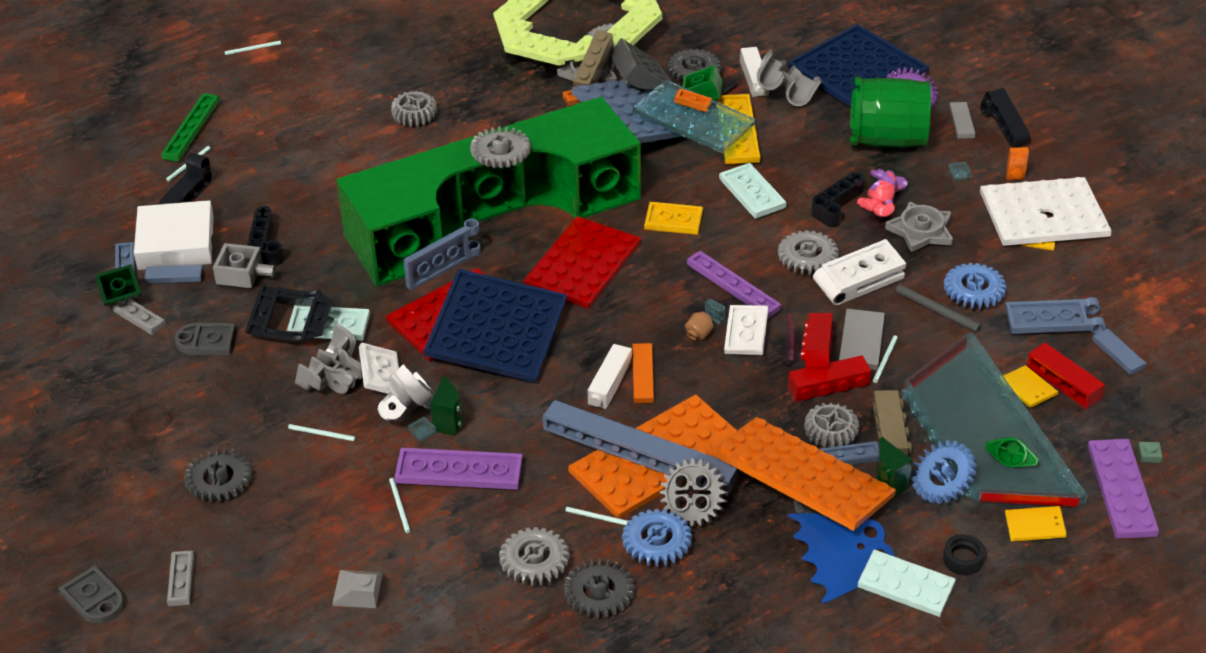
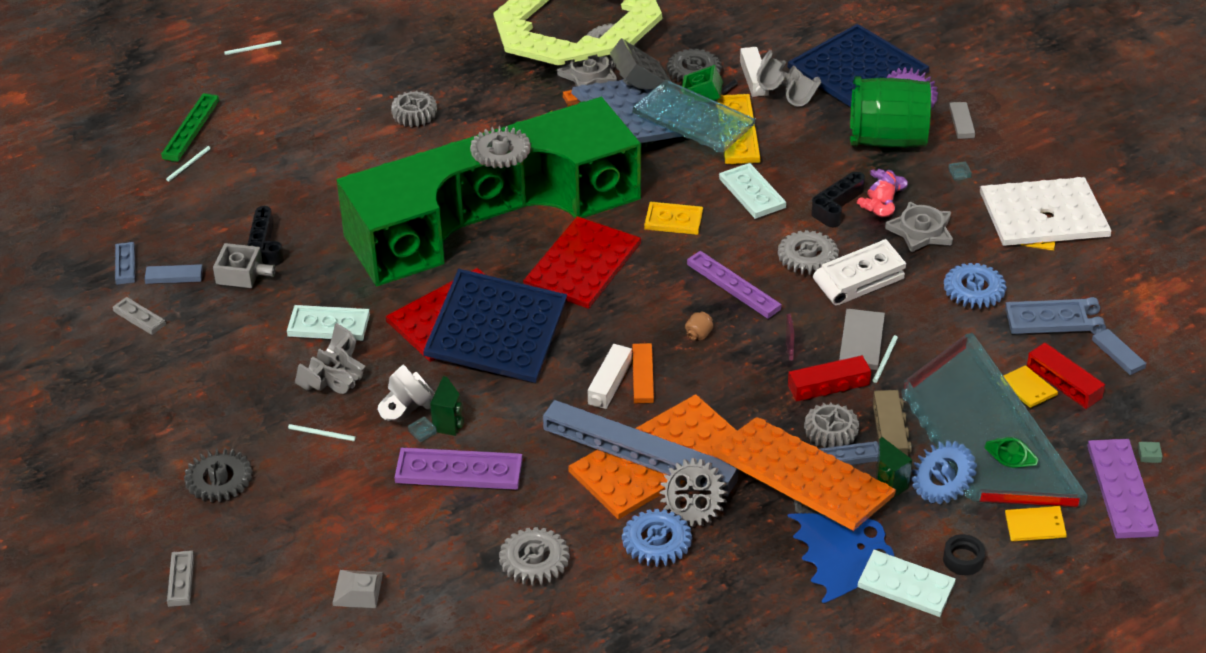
(91, 594): dark grey tile -> none
(118, 285): dark green slope -> none
(174, 234): white tile -> none
(192, 183): black beam -> none
(206, 338): dark grey tile -> none
(265, 305): black wedge -> none
(377, 366): white tile -> none
(399, 505): light aqua axle -> none
(442, 255): sand blue hinge -> none
(595, 59): dark tan brick -> none
(596, 516): light aqua axle -> none
(596, 580): dark grey gear -> none
(692, 100): orange plate -> none
(715, 310): clear light blue plate -> none
(746, 330): white tile -> none
(817, 340): red brick -> none
(938, 308): dark grey piece -> none
(1001, 107): black beam -> none
(1017, 163): orange plate -> none

